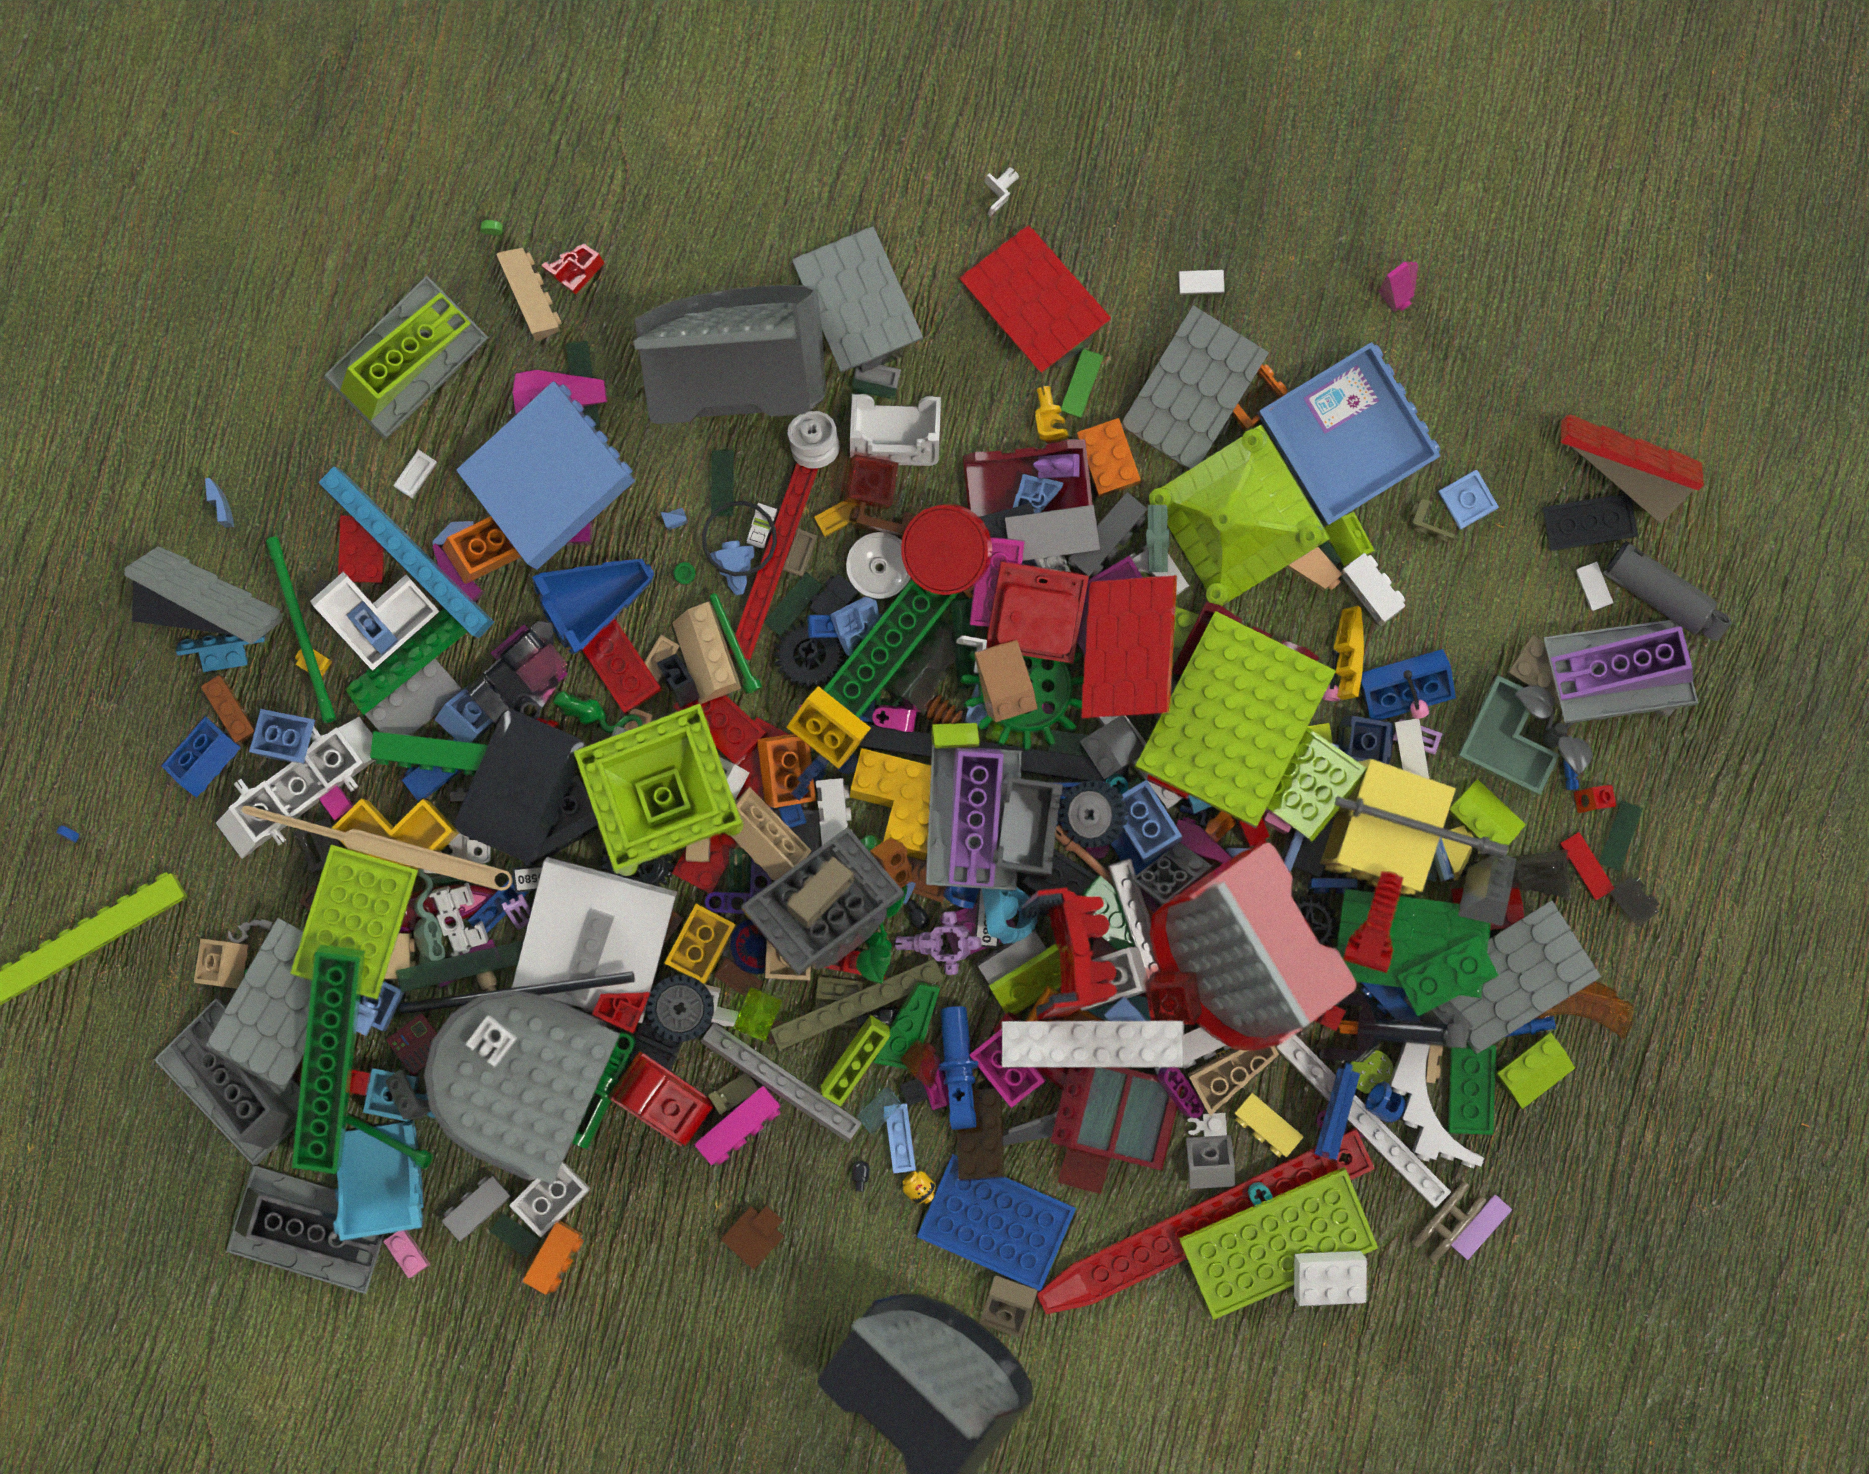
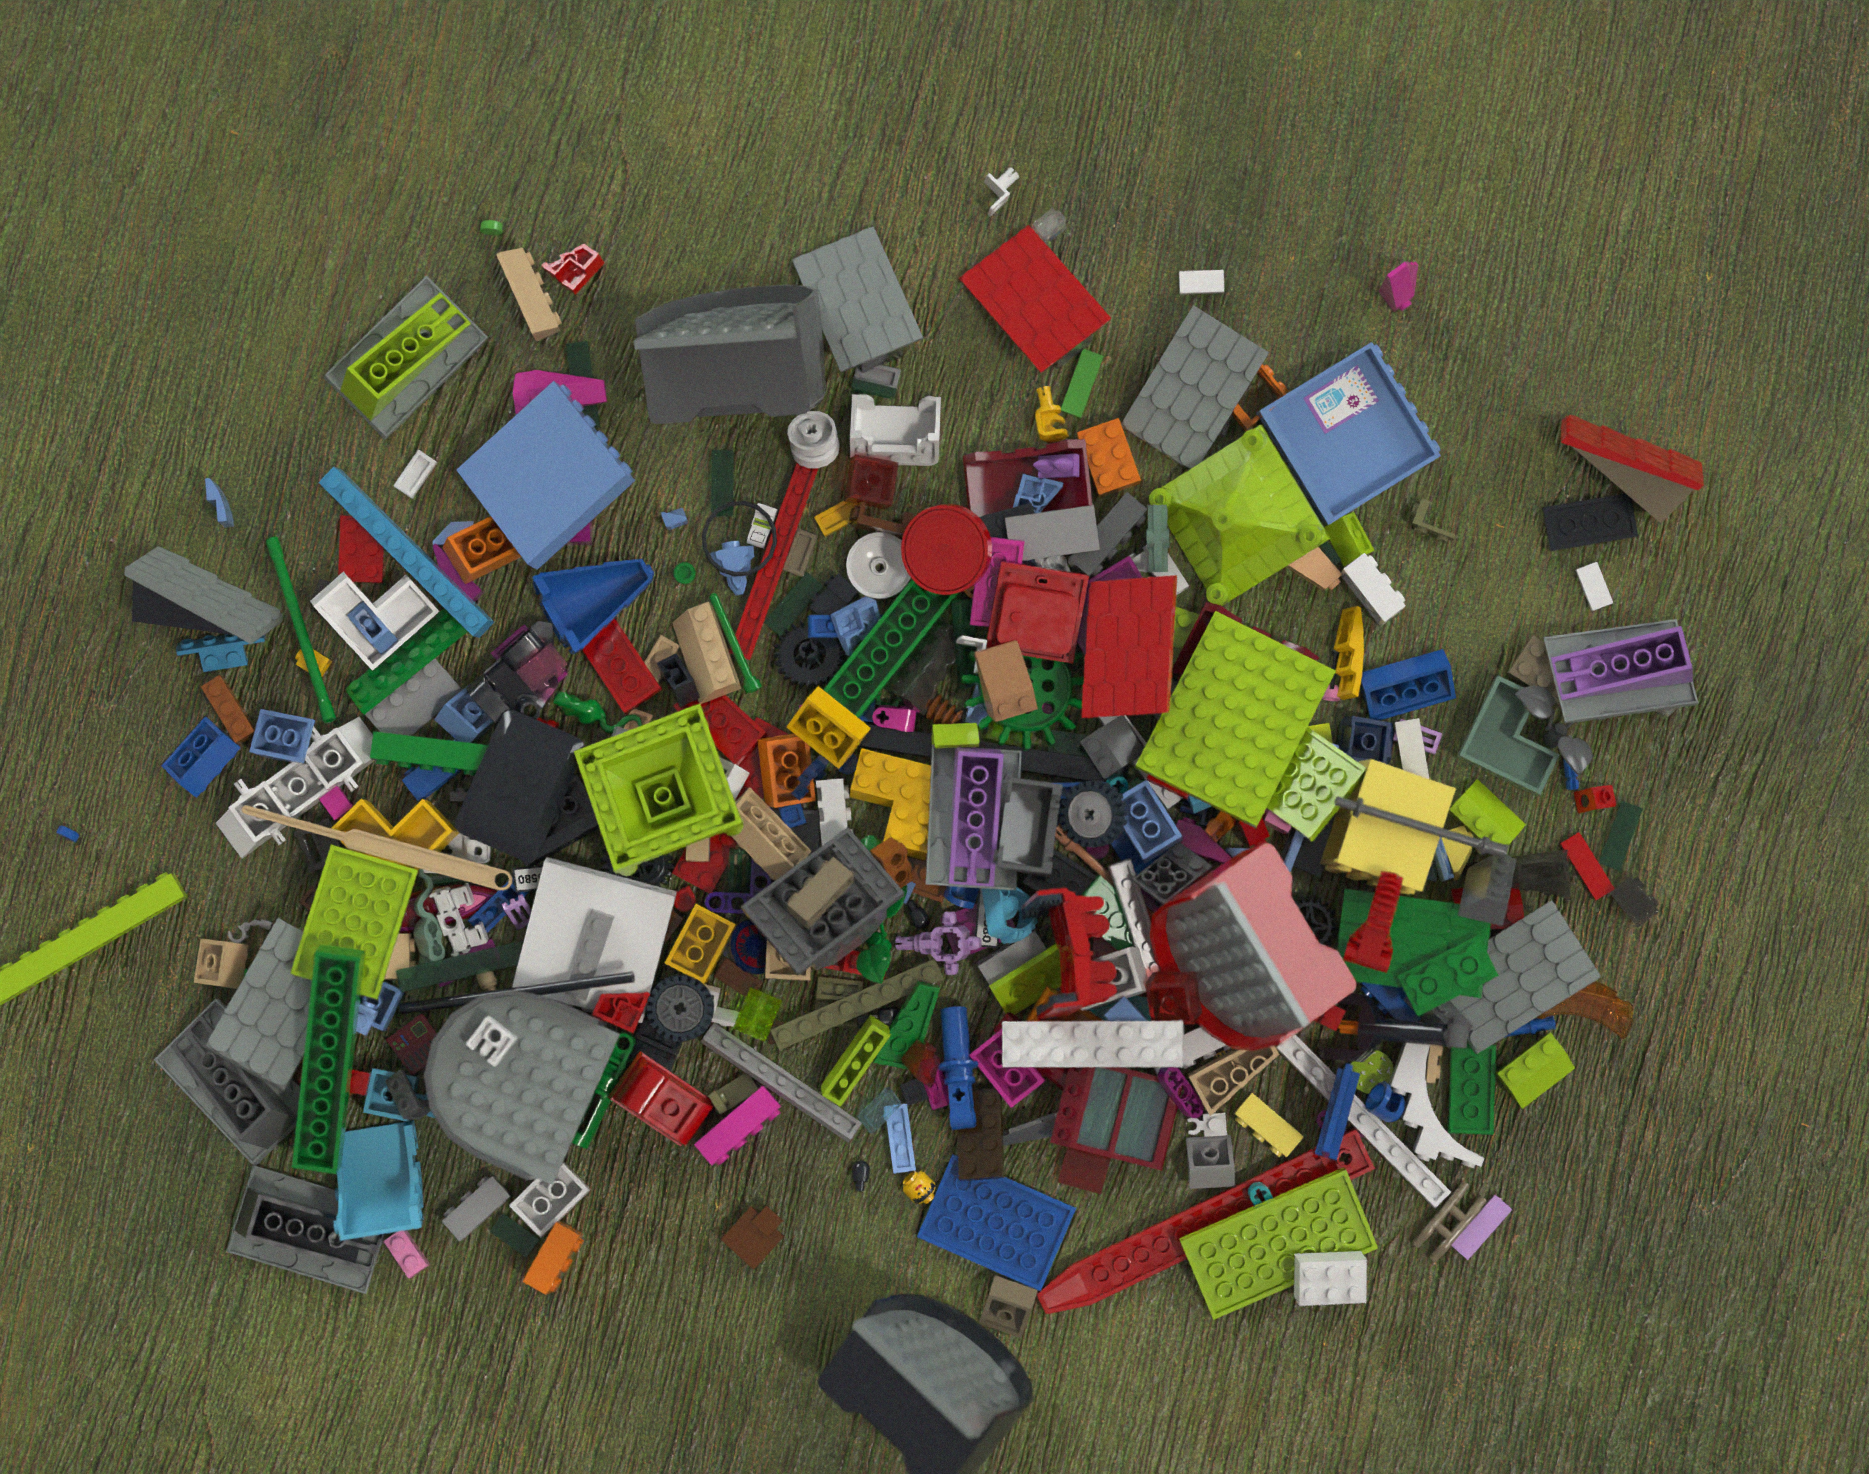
(421, 1157): green piece -> none
(685, 899): none -> red tile
(1050, 225): none -> clear brick
(1322, 886): blue plate -> none
(1418, 707): hinge -> none
(1468, 499): light blue tile -> none
(1666, 592): dark grey piece -> none

